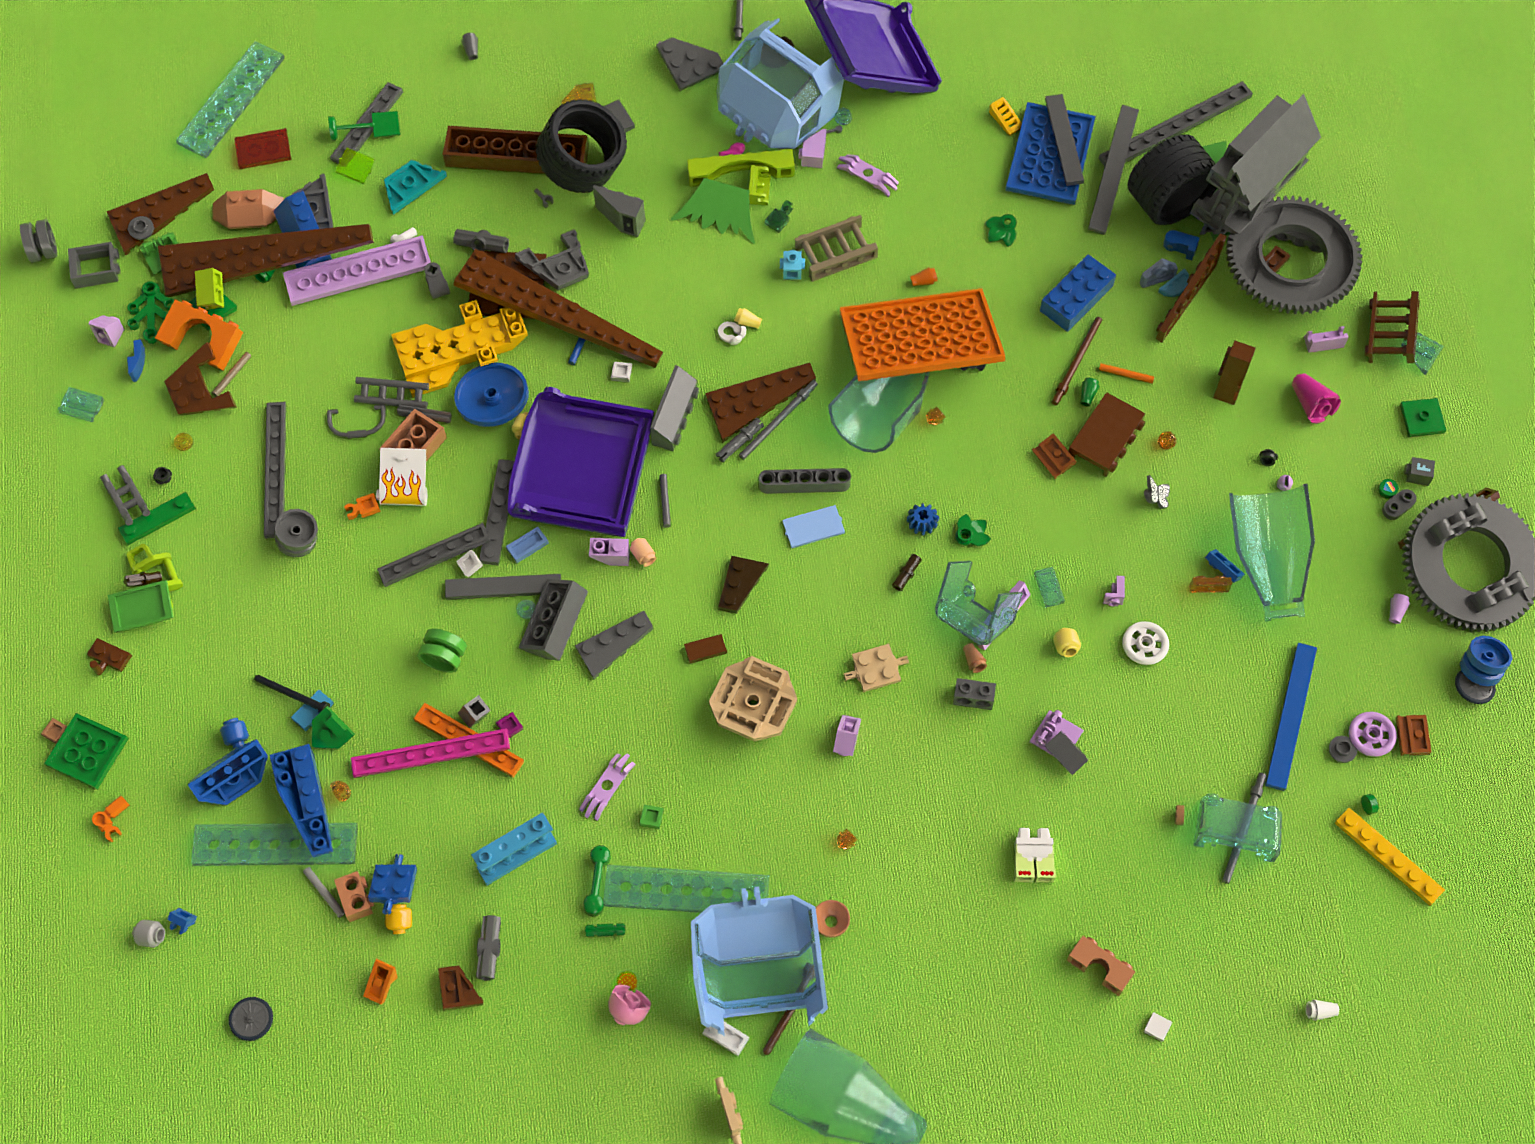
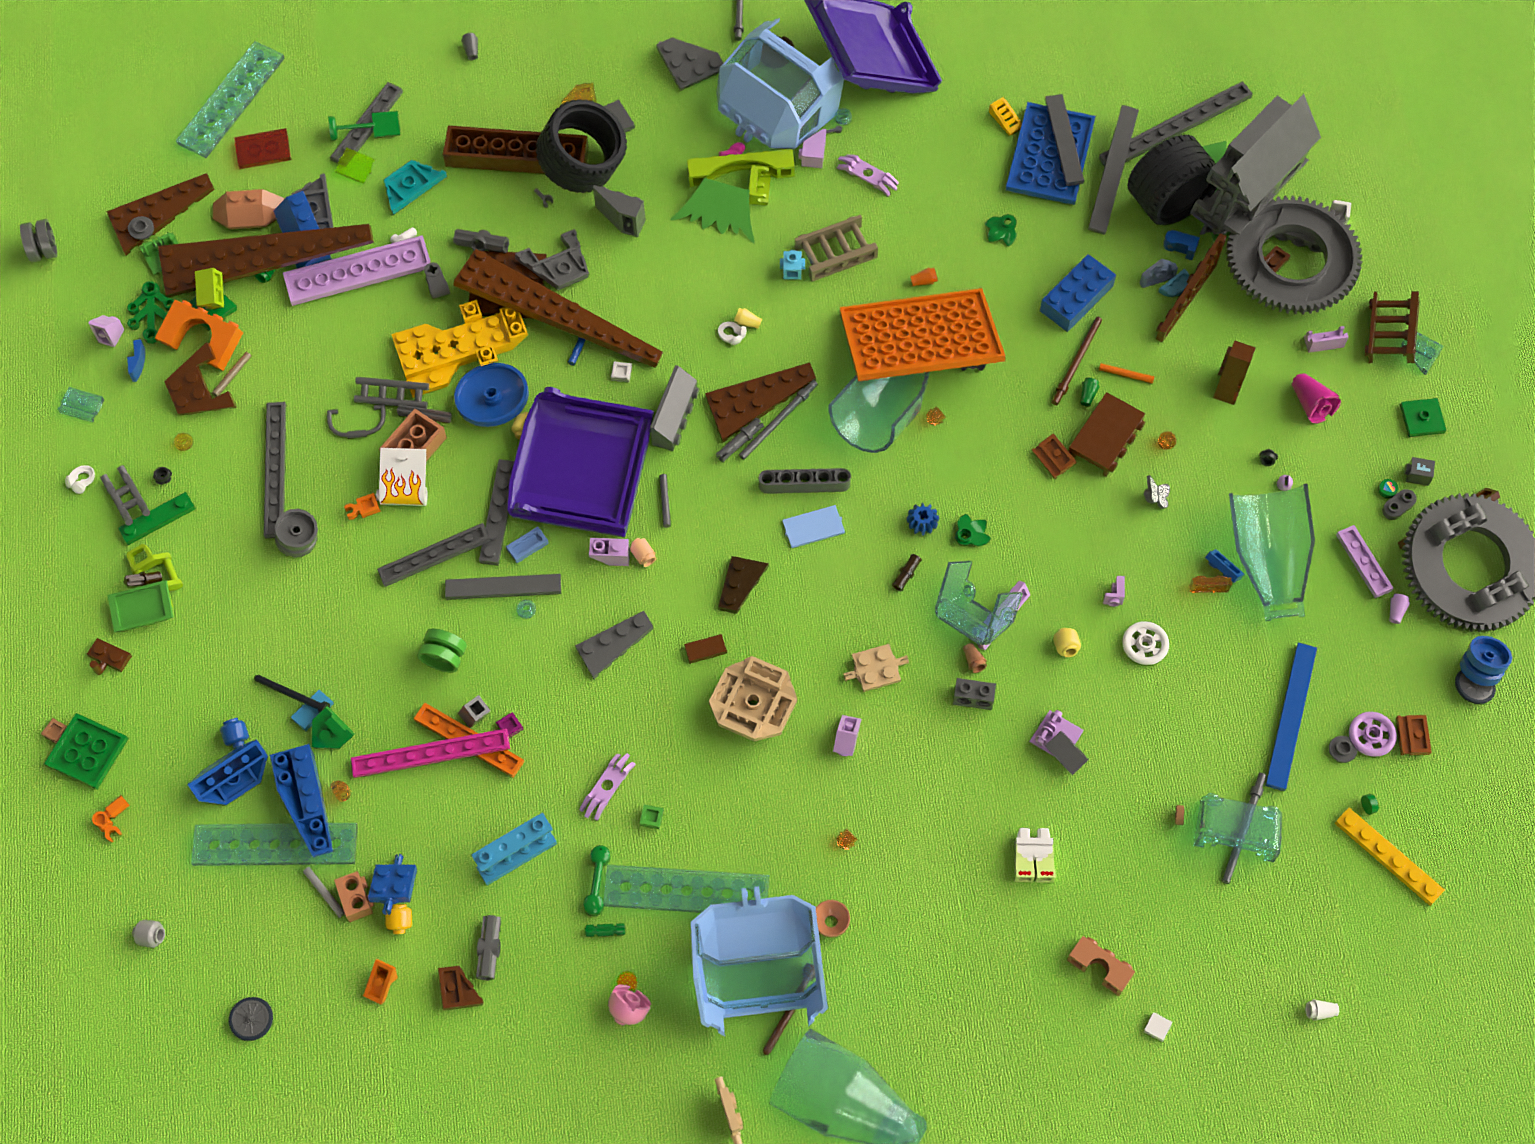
(80, 486): none -> white piece
(90, 252): dark grey window -> none
(181, 918): blue tile -> none
(469, 563): white plate -> none
(553, 619): dark grey slope -> none
(732, 1041): white plate -> none
(778, 219): clear green plate -> none
(1049, 587): clear light blue plate -> none
(1341, 208): none -> white panel
(1364, 561): none -> lavender plate

